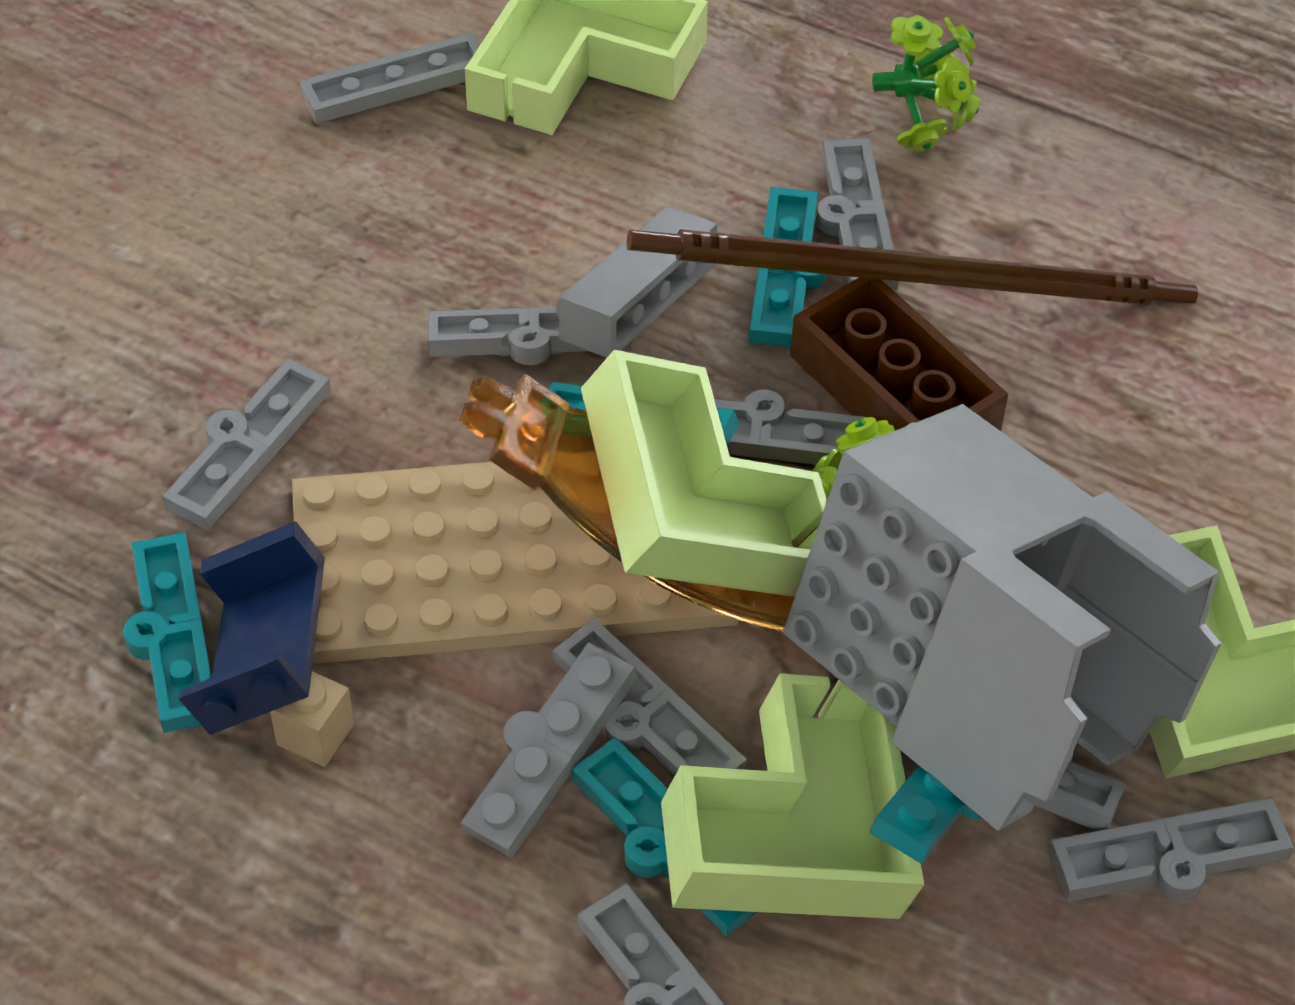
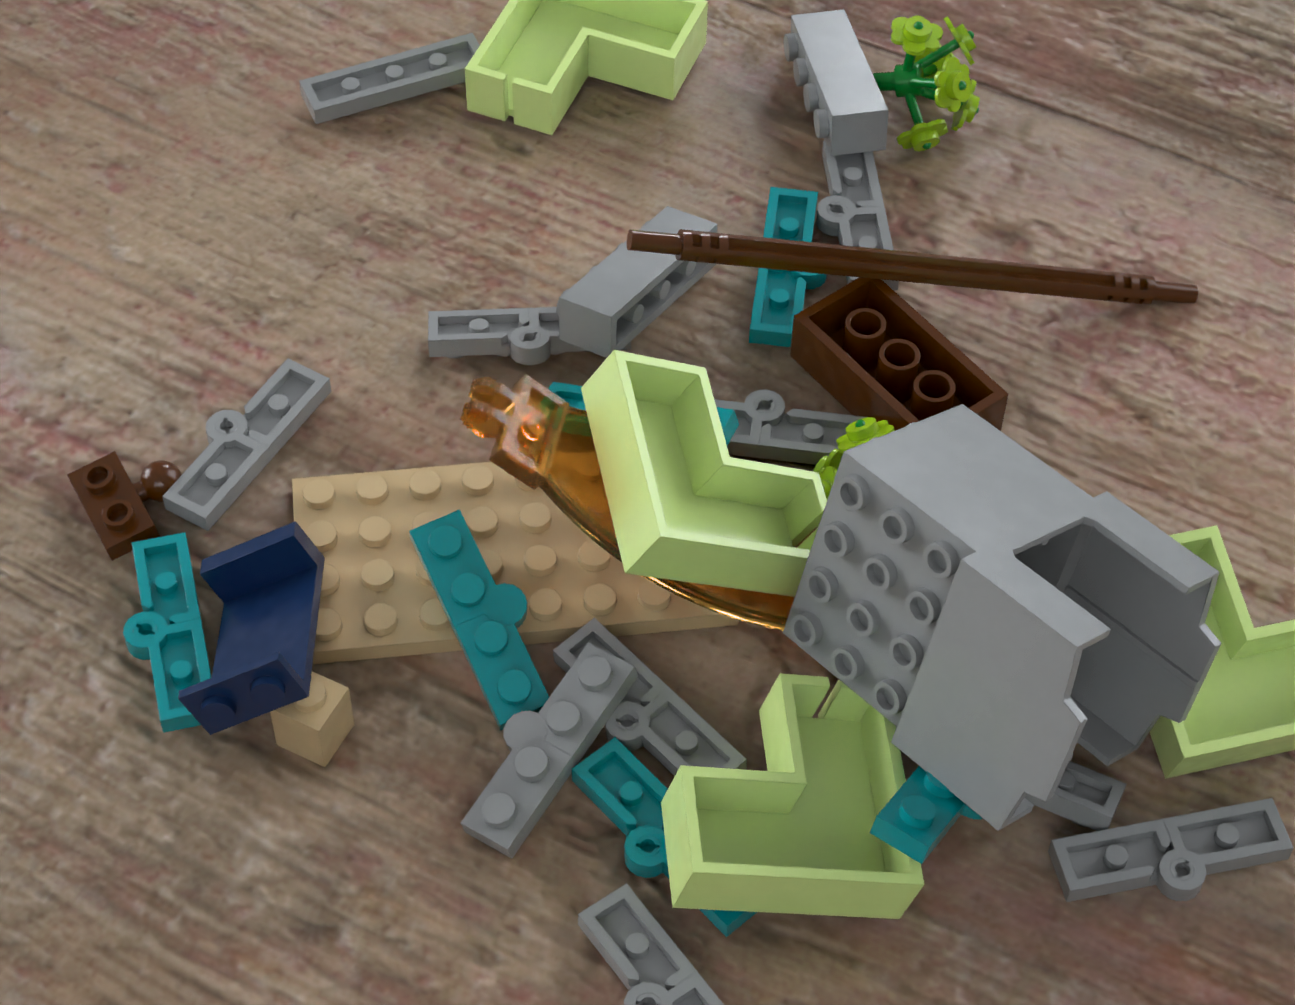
(117, 504): none -> reddish brown plate
(481, 616): none -> teal hinge
(837, 83): none -> light grey brick

